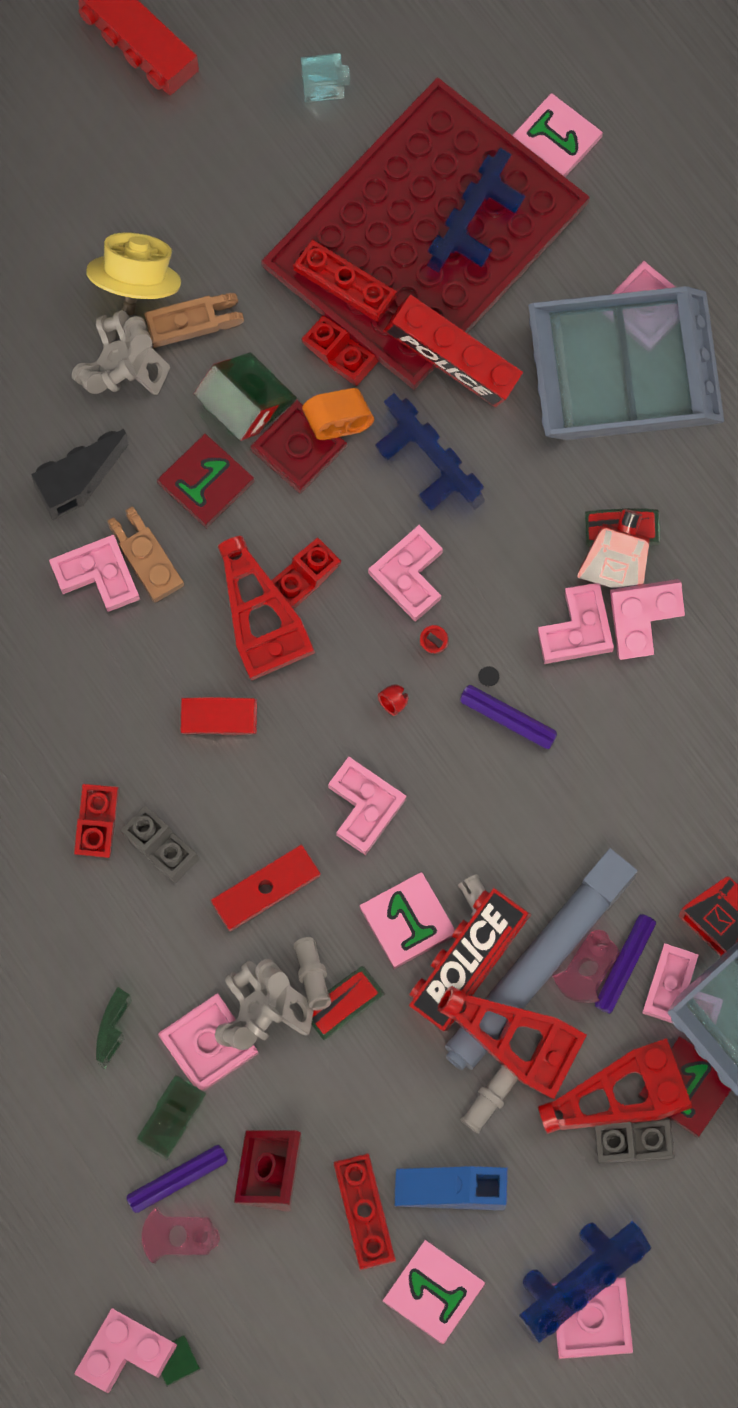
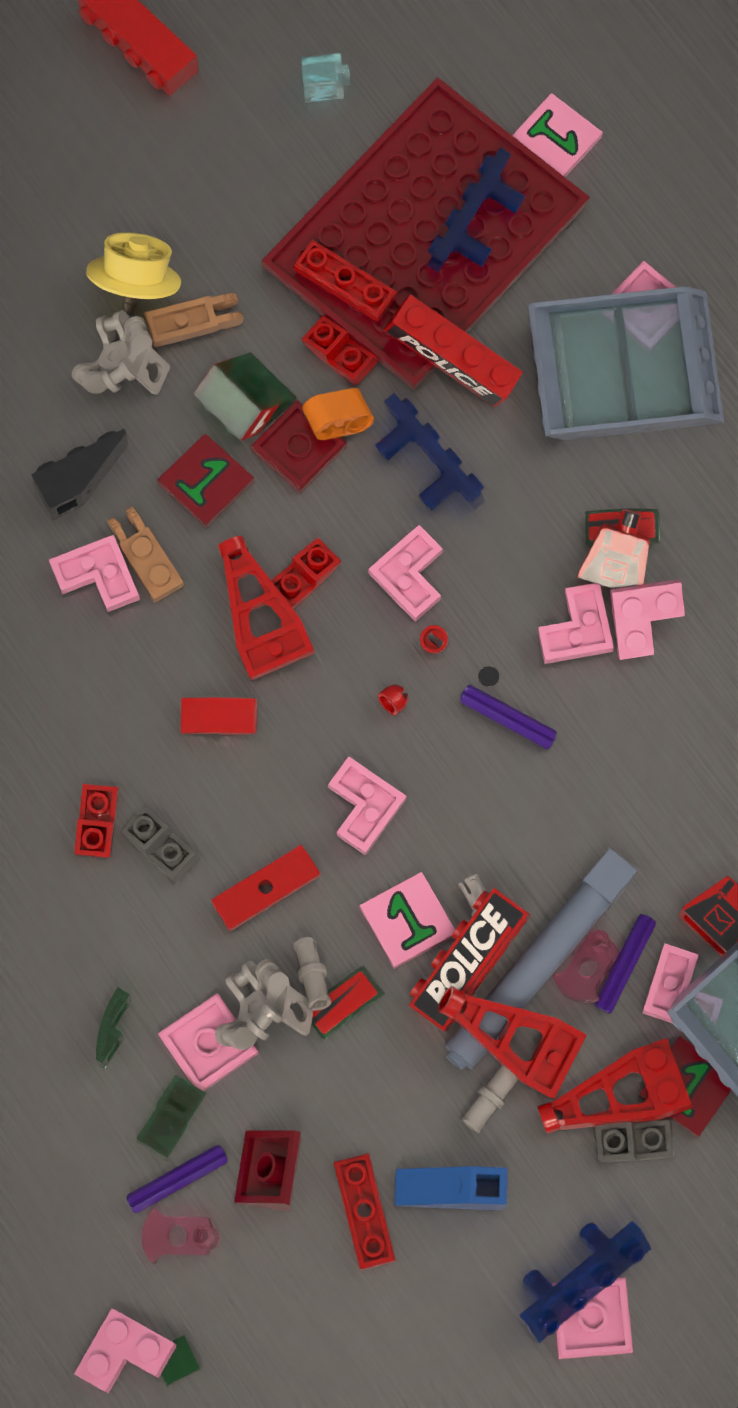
(434, 1292): bright pink tile -> none

